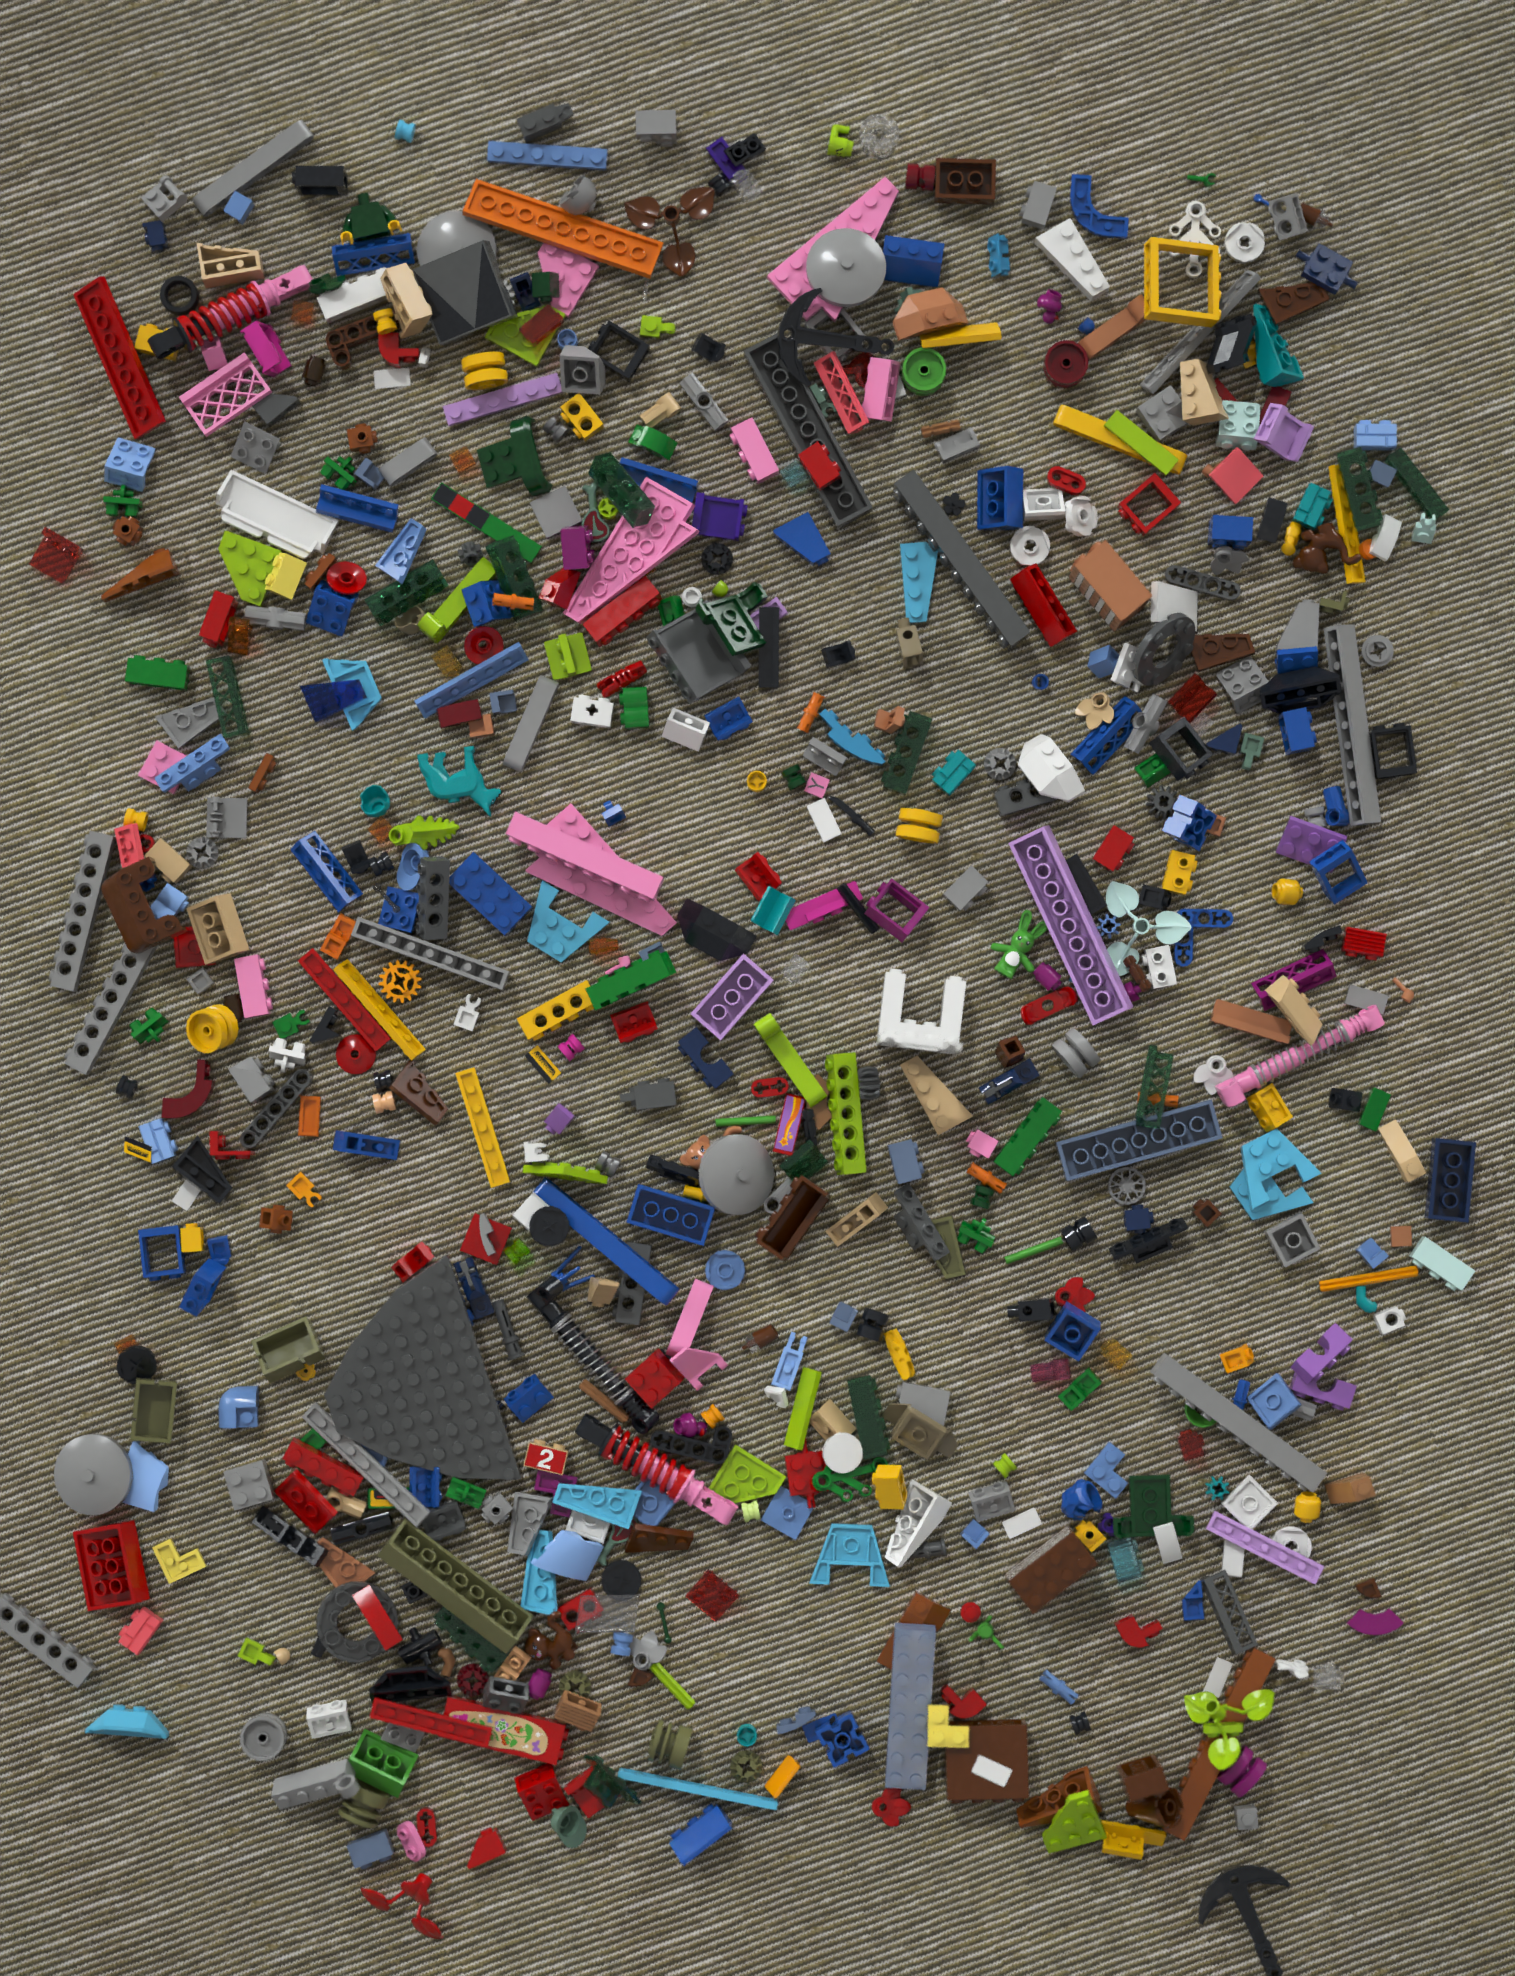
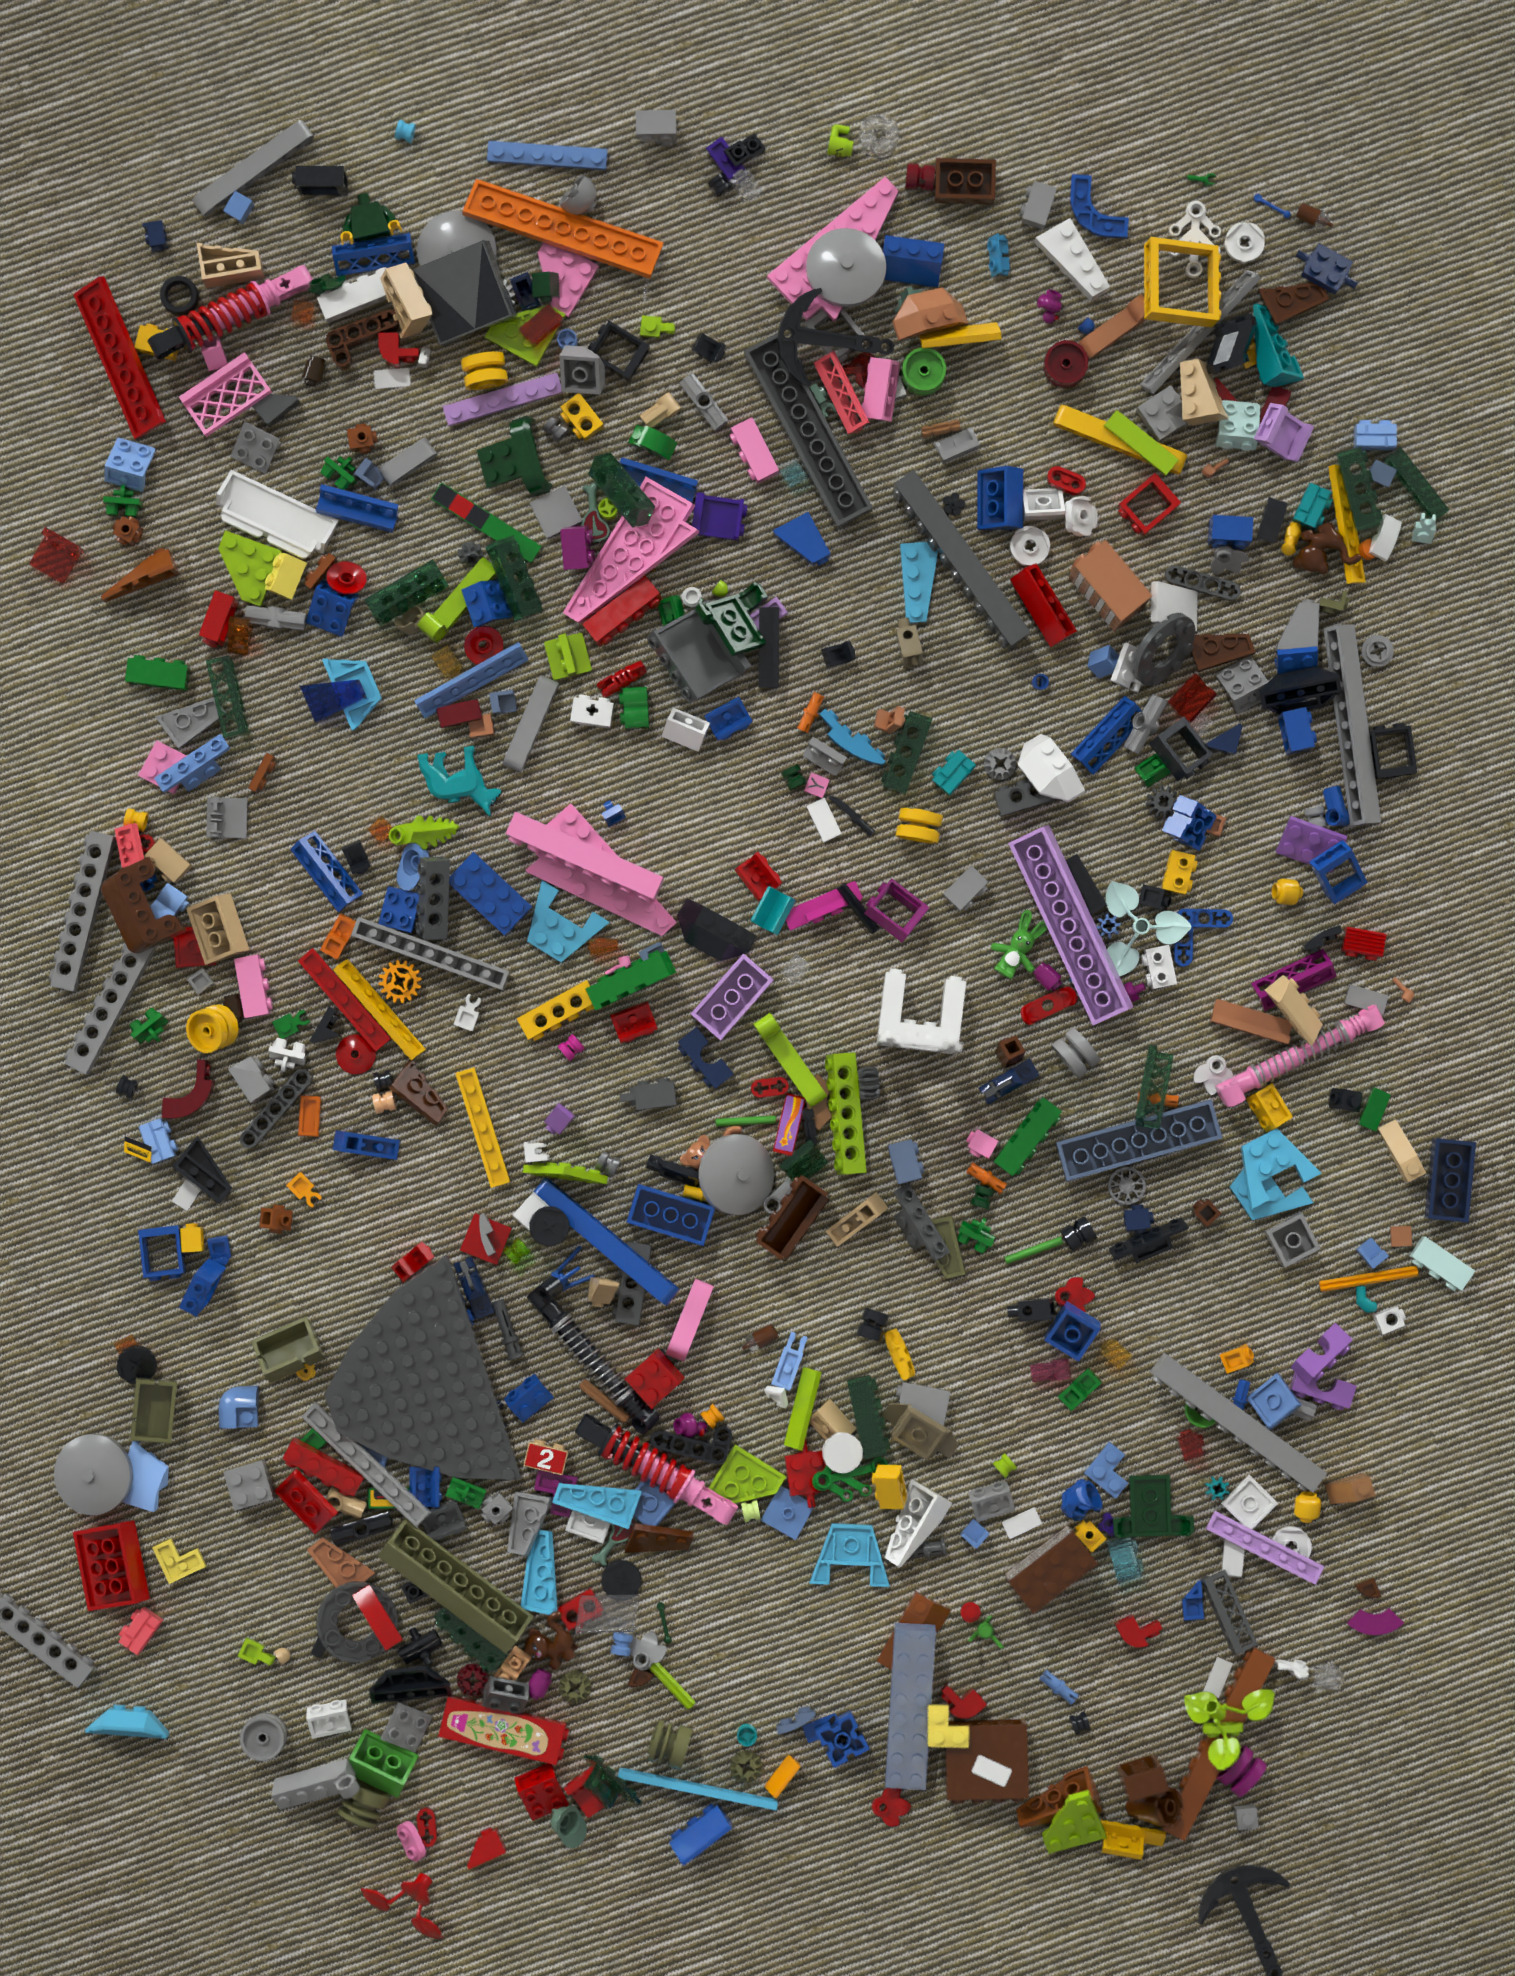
(159, 203): light grey plate -> none
(211, 850): light grey gear -> none
(218, 1141): red bracket -> none
(266, 348): dark pink piece -> none
(290, 1536): black slope -> none
(370, 1849): sand blue brick -> none
(374, 801): teal hair -> none
(377, 887): clear smoke hinge -> none
(382, 863): black wheel -> none
(385, 321): yellow wheel -> none
(401, 552): medium blue wing -> none
(431, 1722): red plate -> none
(449, 1661): medium nougat arm -> none
(462, 459): clear orange plate -> none
(513, 601): orange pin -> none
(542, 1064): sticker -> none
(543, 121): dark grey hinge -> none
(560, 588): red slope -> none
(569, 1556): light blue slope -> none
(577, 1711): medium nougat brick -> none
(645, 210): reddish brown plant -> none
(695, 1362): bright pink flag -> none
(712, 1595): clear red hinge -> none
(725, 1270): medium blue tile -> none
(726, 559): black gear -> none
(758, 779): yellow wheel -> none
(819, 466): red brick -> none
(843, 1316): sand blue panel -> none
(936, 1099): tan wing -> none
(1096, 713): tan plate -> none
(1113, 849): red brick -> none
(1137, 973): reddish brown axle -> none
(1167, 1543): white slope -> none
(1236, 475): coral tile -> none
(1251, 747): sand green plate -> none
(1293, 215): light grey brick -> none

